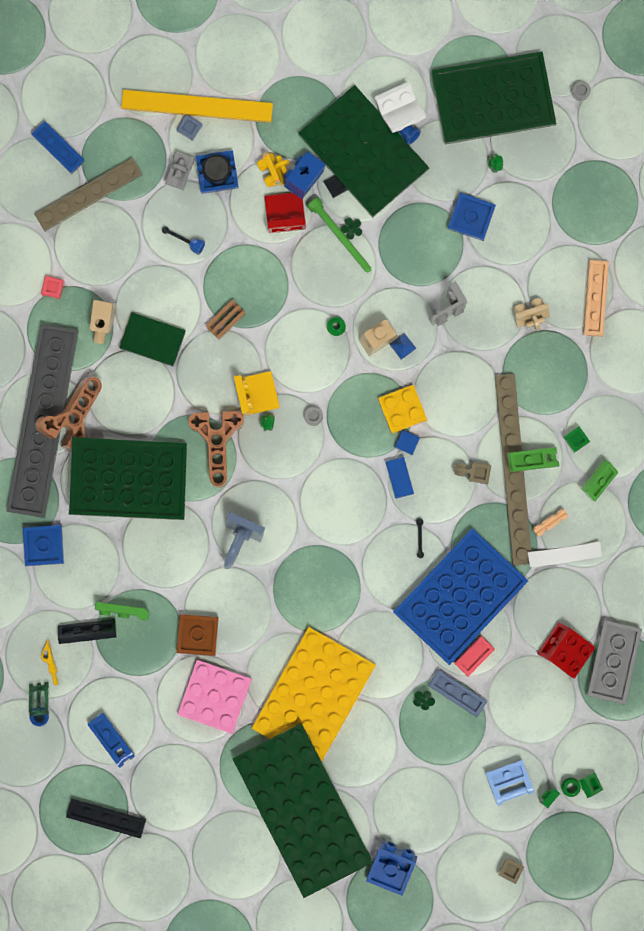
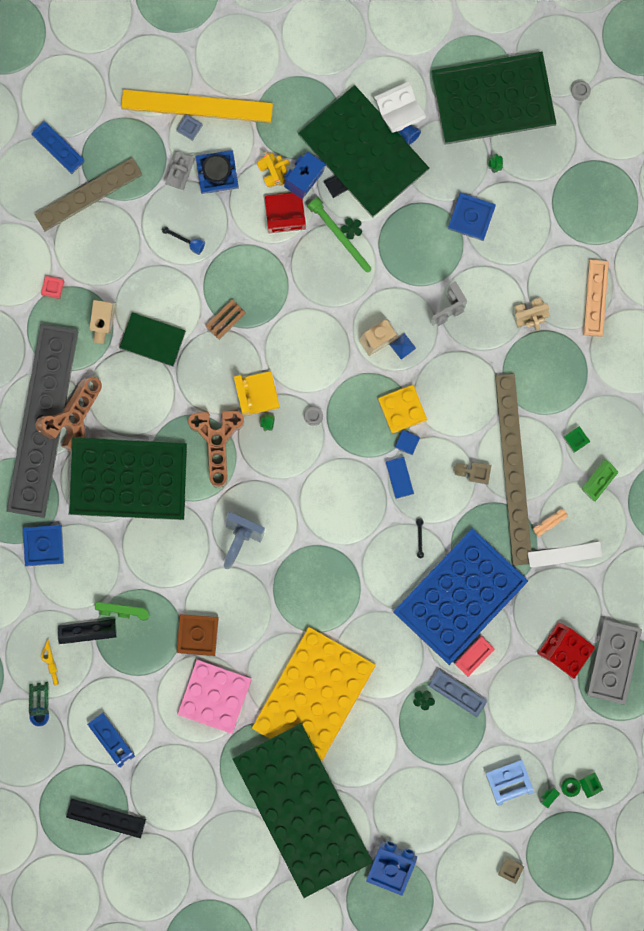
(336, 332): green plate -> none
(532, 459): bright green plate -> none

